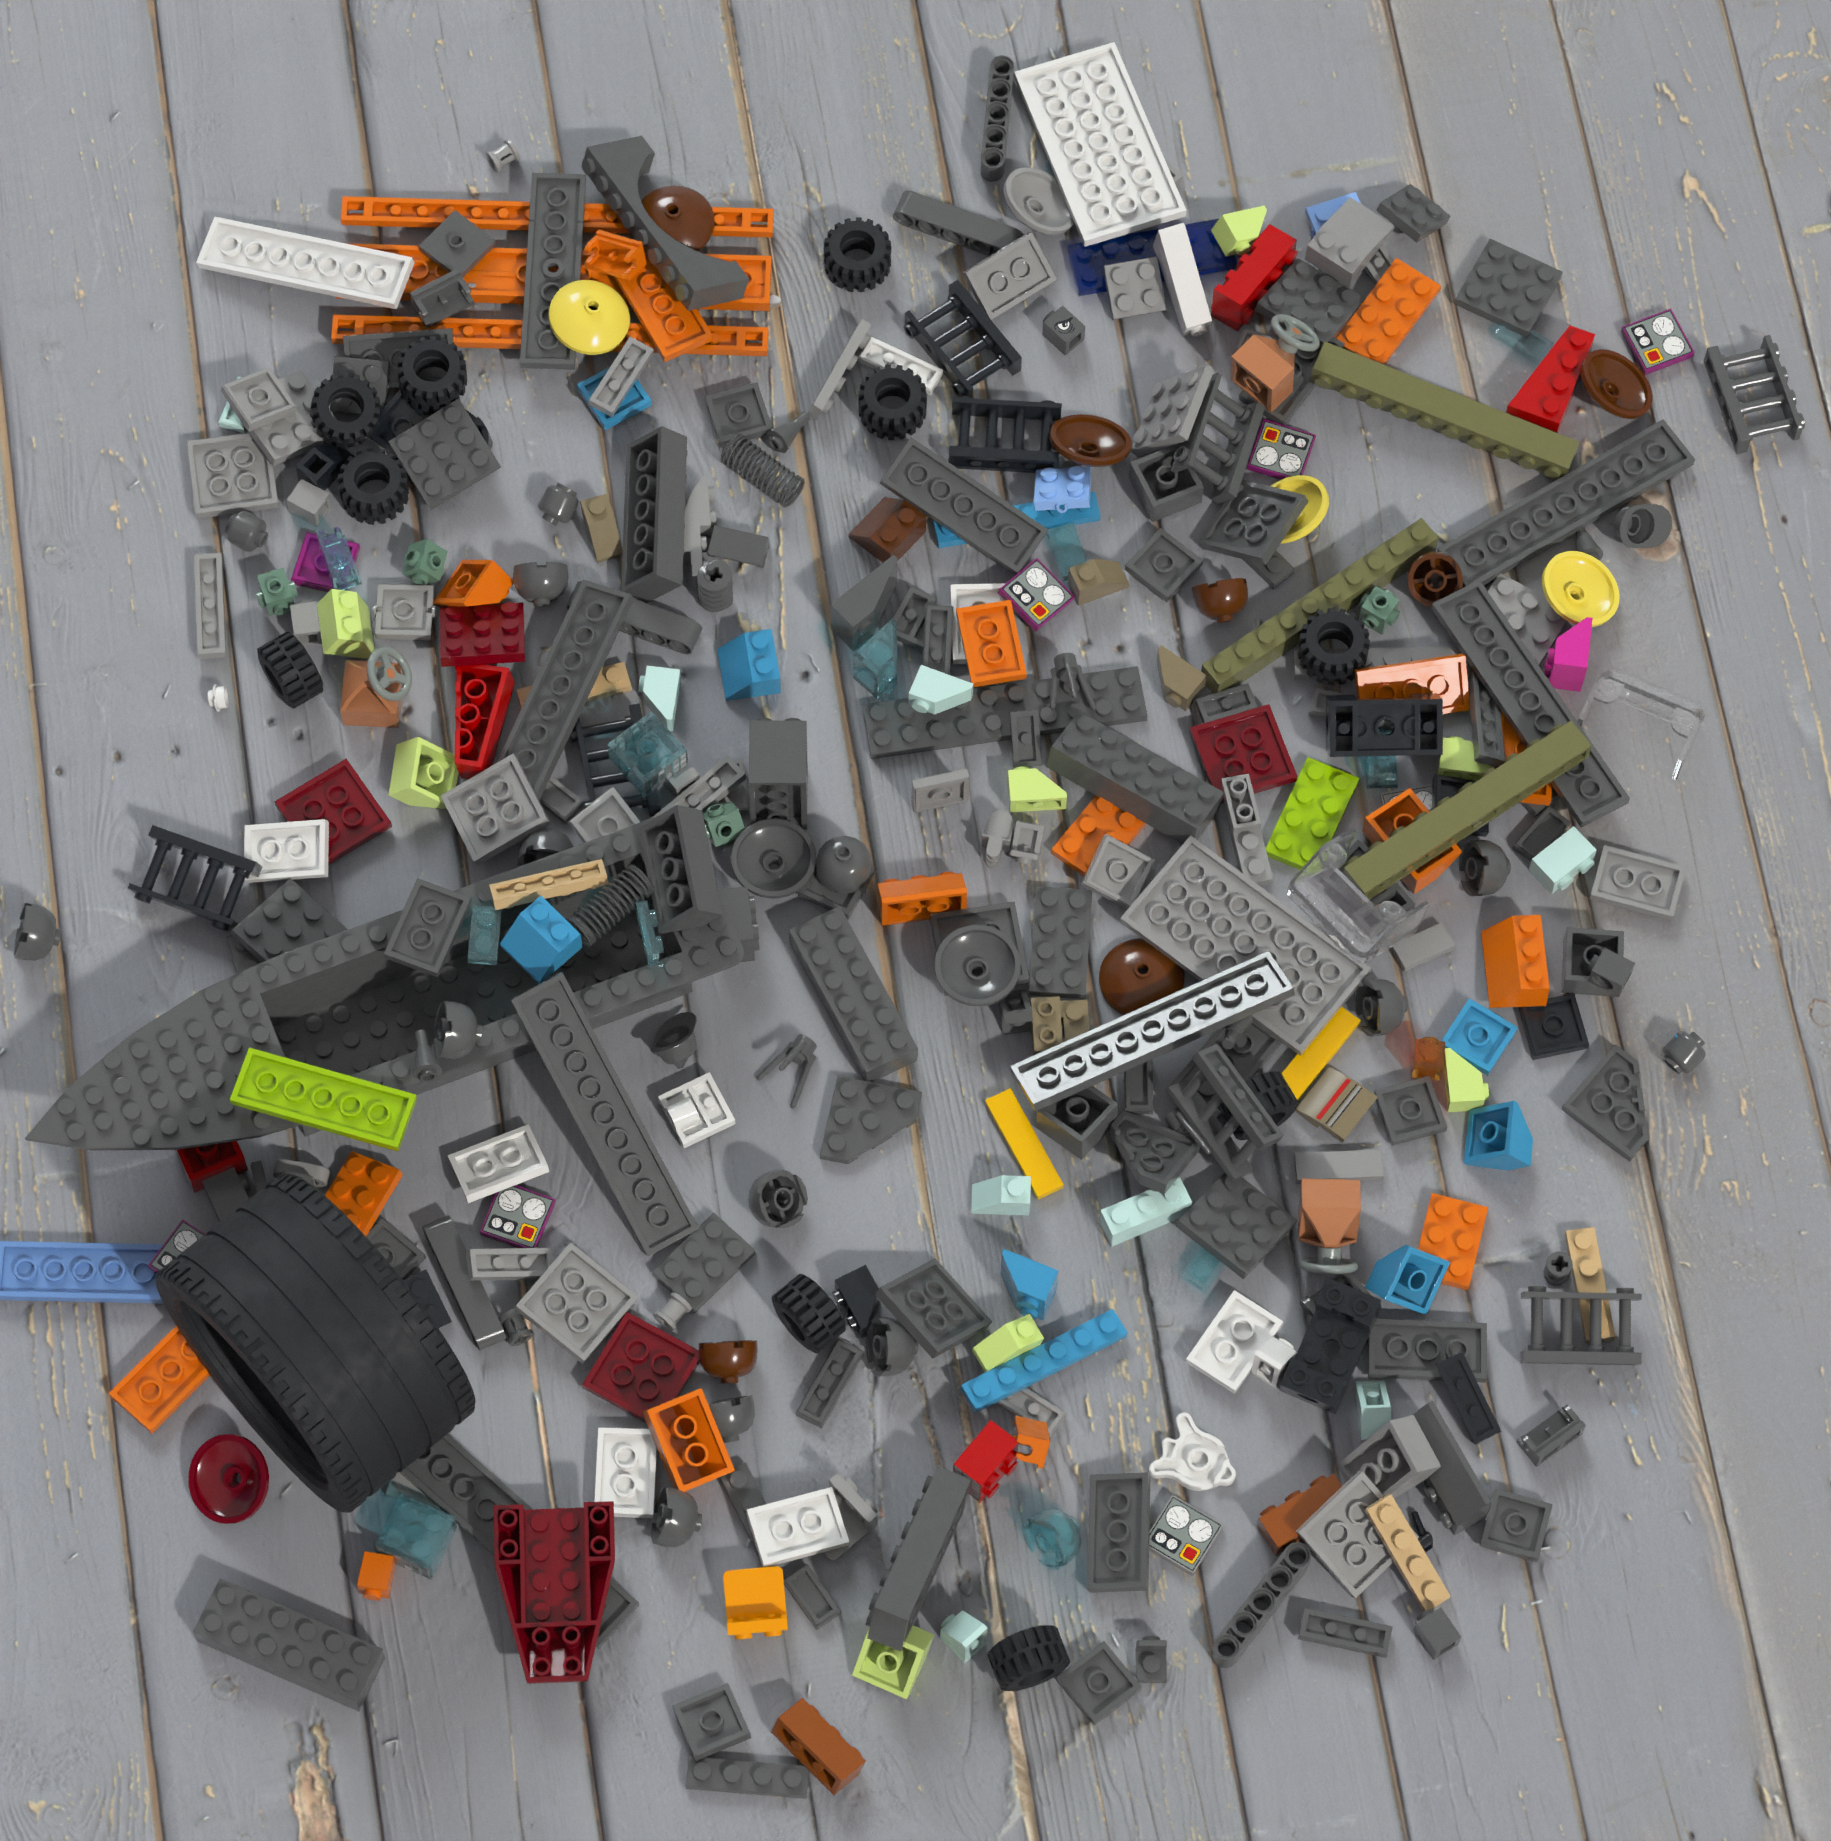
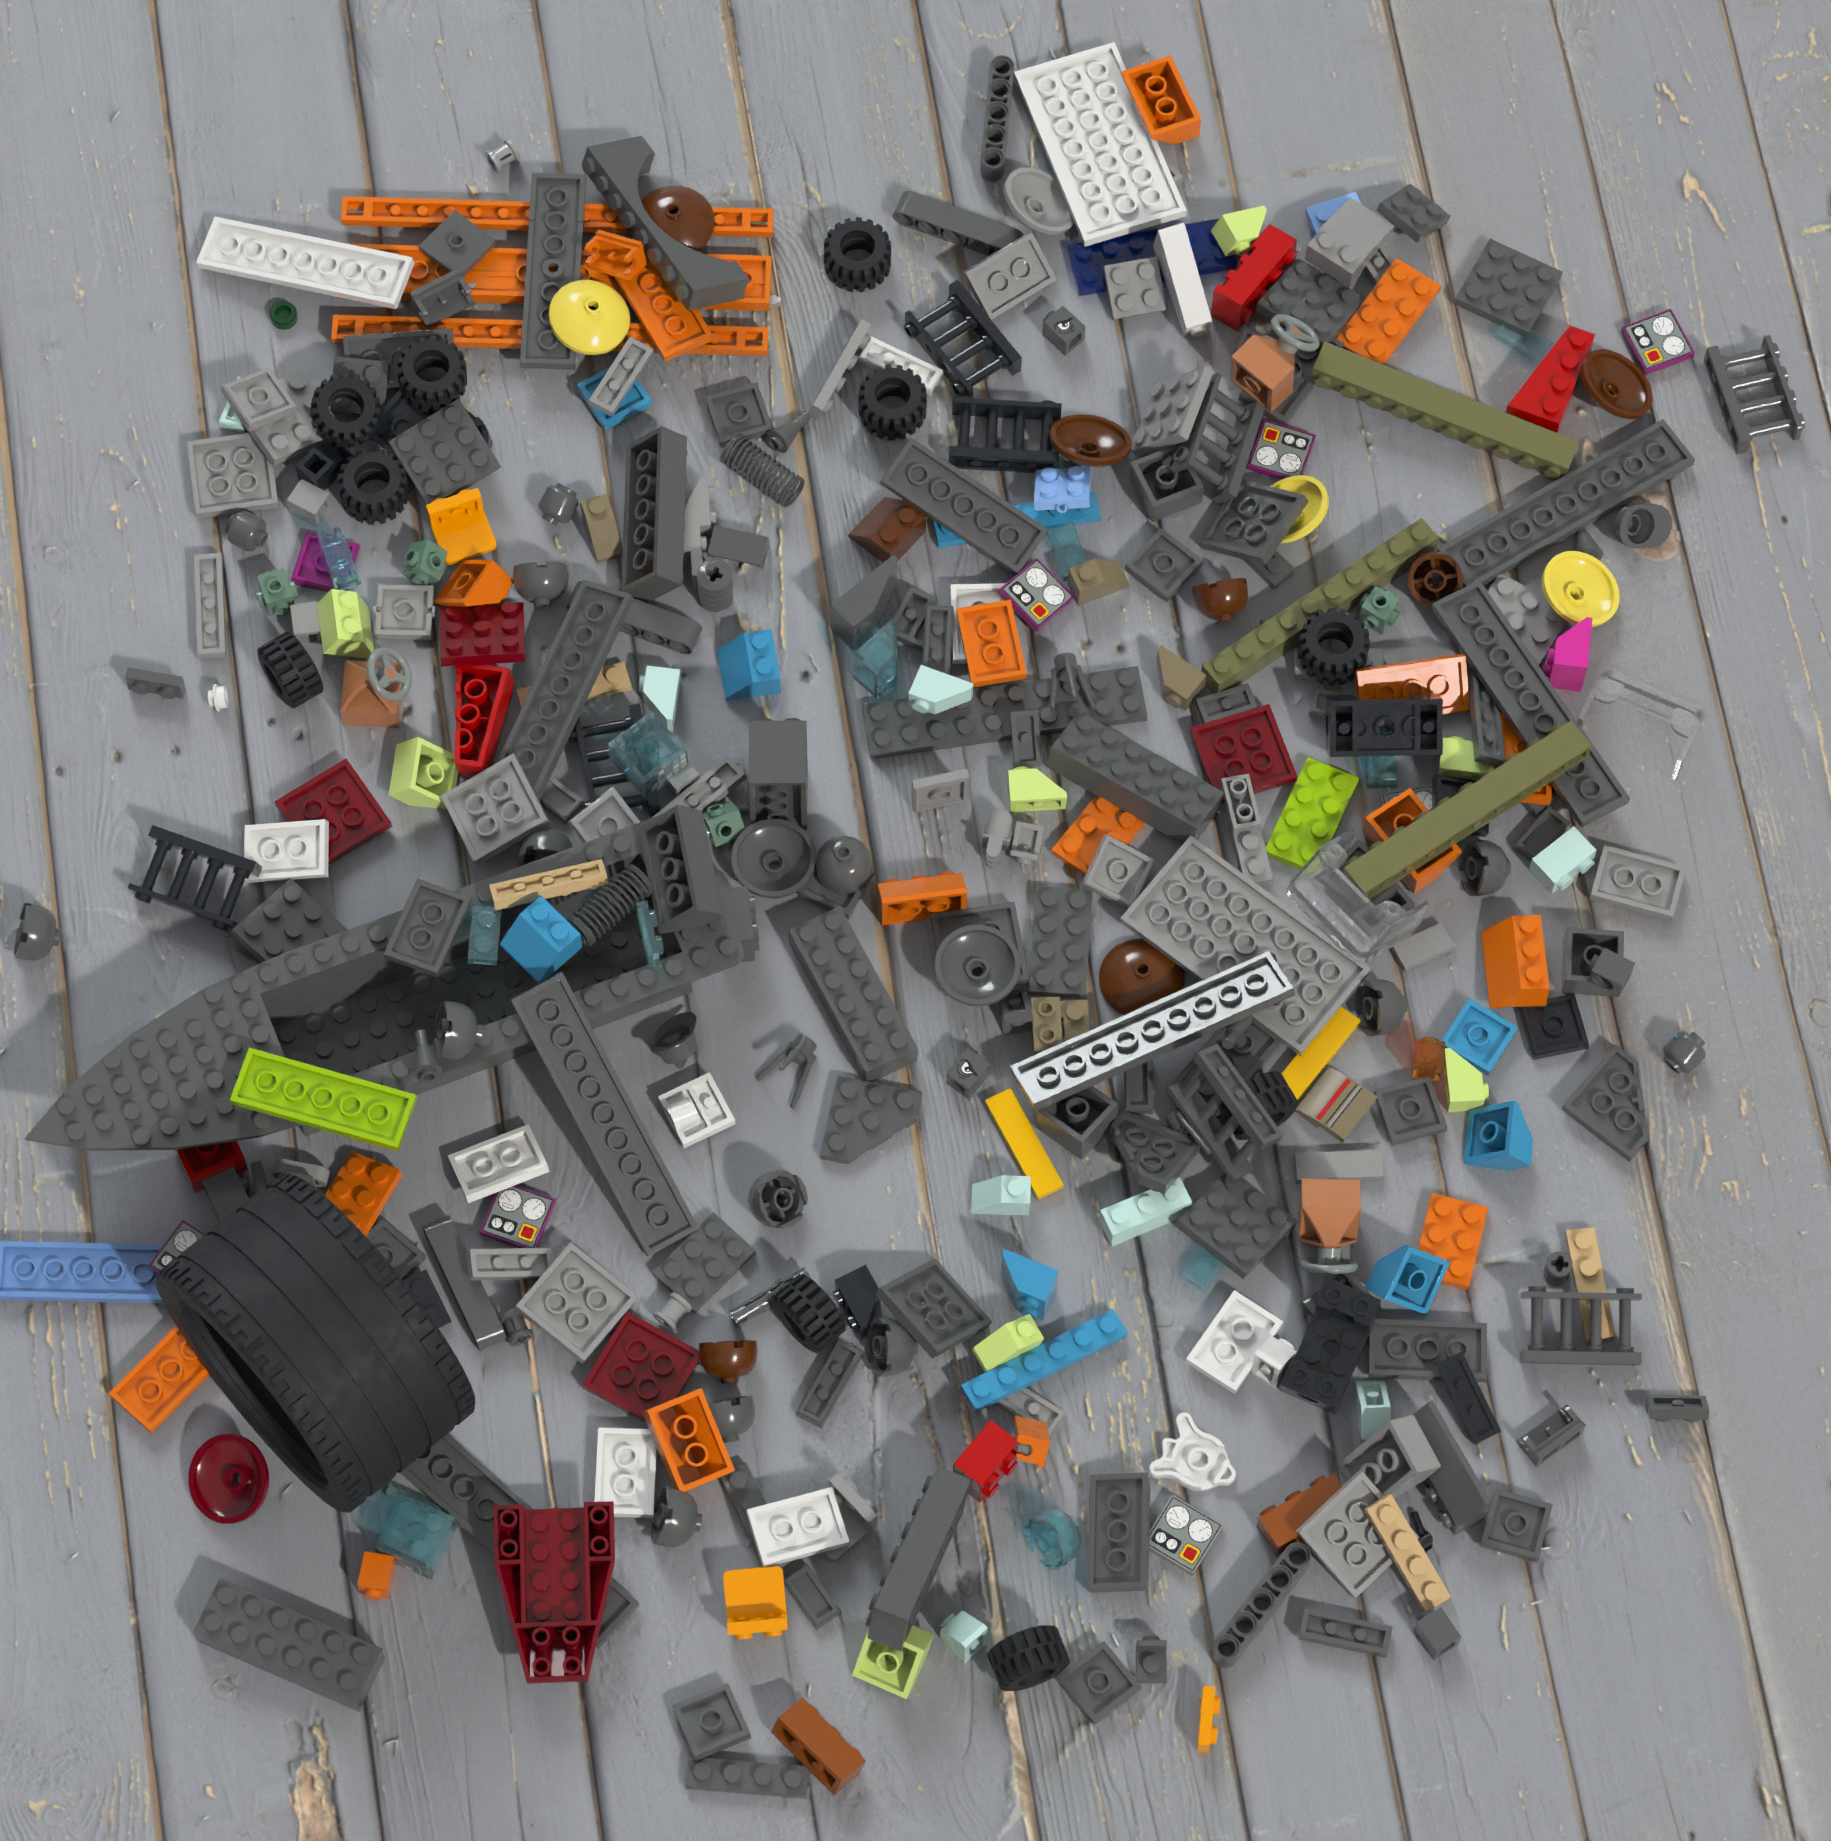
(146, 682): none -> dark grey plate
(283, 315): none -> dark green tile
(461, 526): none -> light orange bracket
(760, 1302): none -> dark grey pin
(968, 1073): none -> dark grey brick
(1163, 101): none -> orange slope
(1209, 1706): none -> light orange plate
(1677, 1407): none -> dark grey plate

